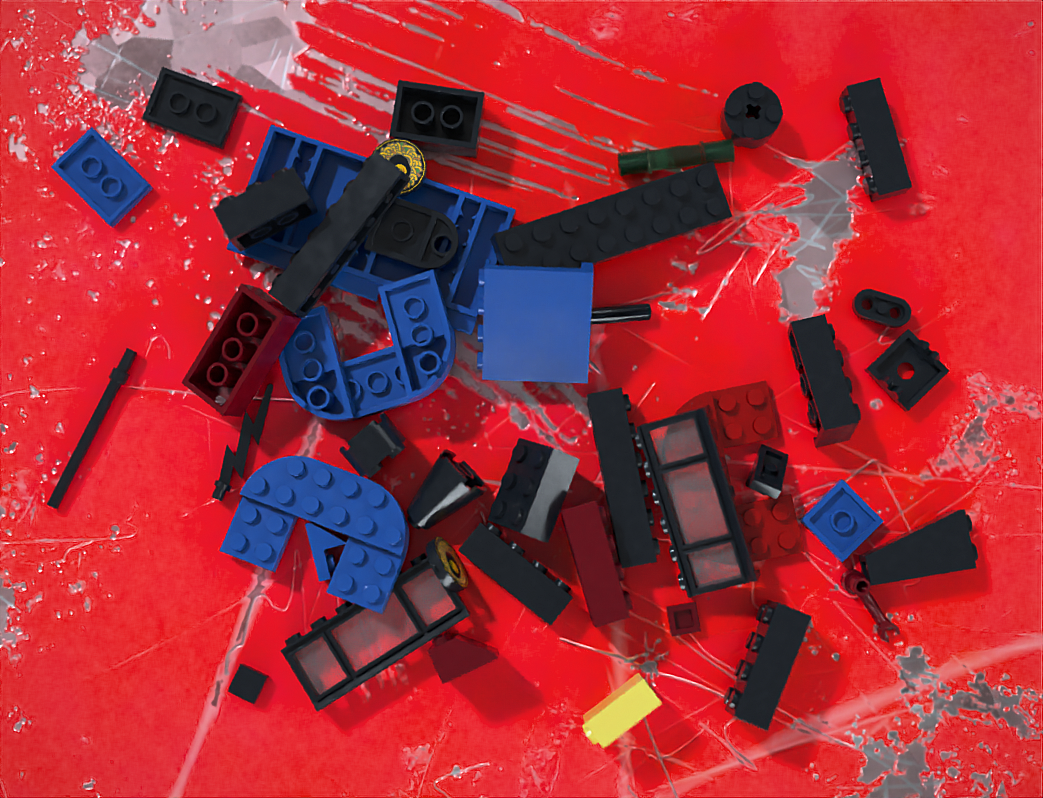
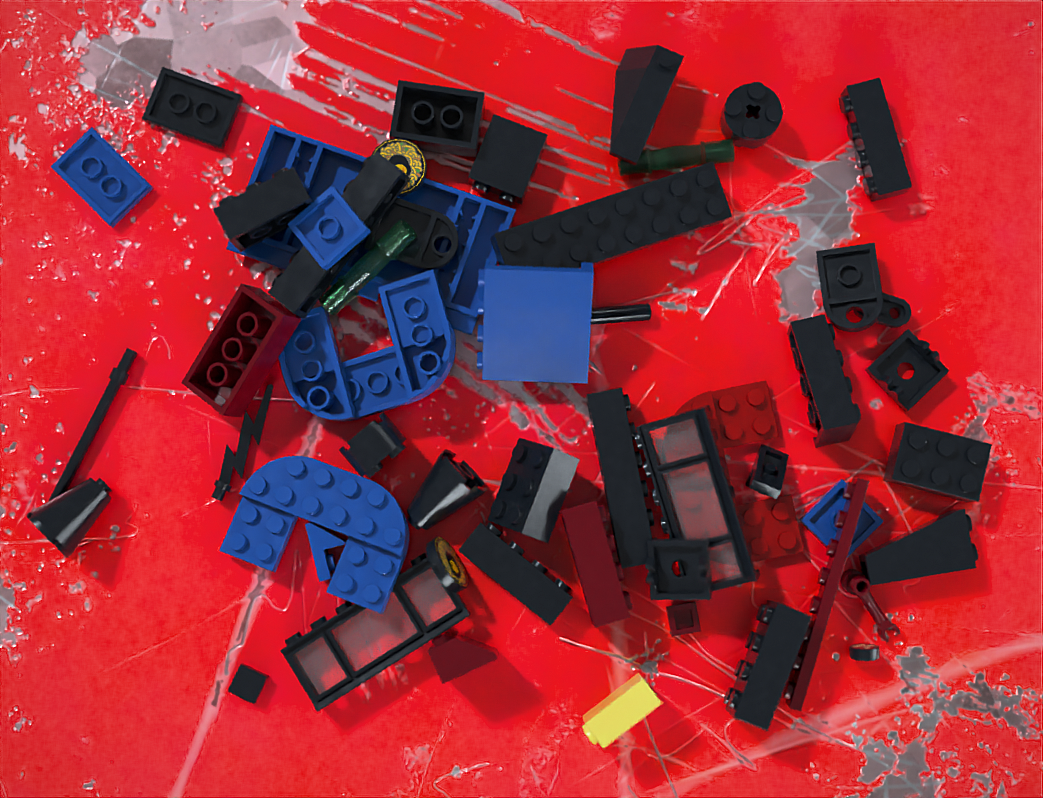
(71, 514): none -> black cone
(329, 228): none -> blue tile
(368, 267): none -> piece
(507, 160): none -> black brick
(639, 95): none -> black wedge
(663, 581): none -> black piece
(829, 580): none -> dark red plate
(850, 283): none -> black tile
(864, 652): none -> black tile
(937, 462): none -> black brick

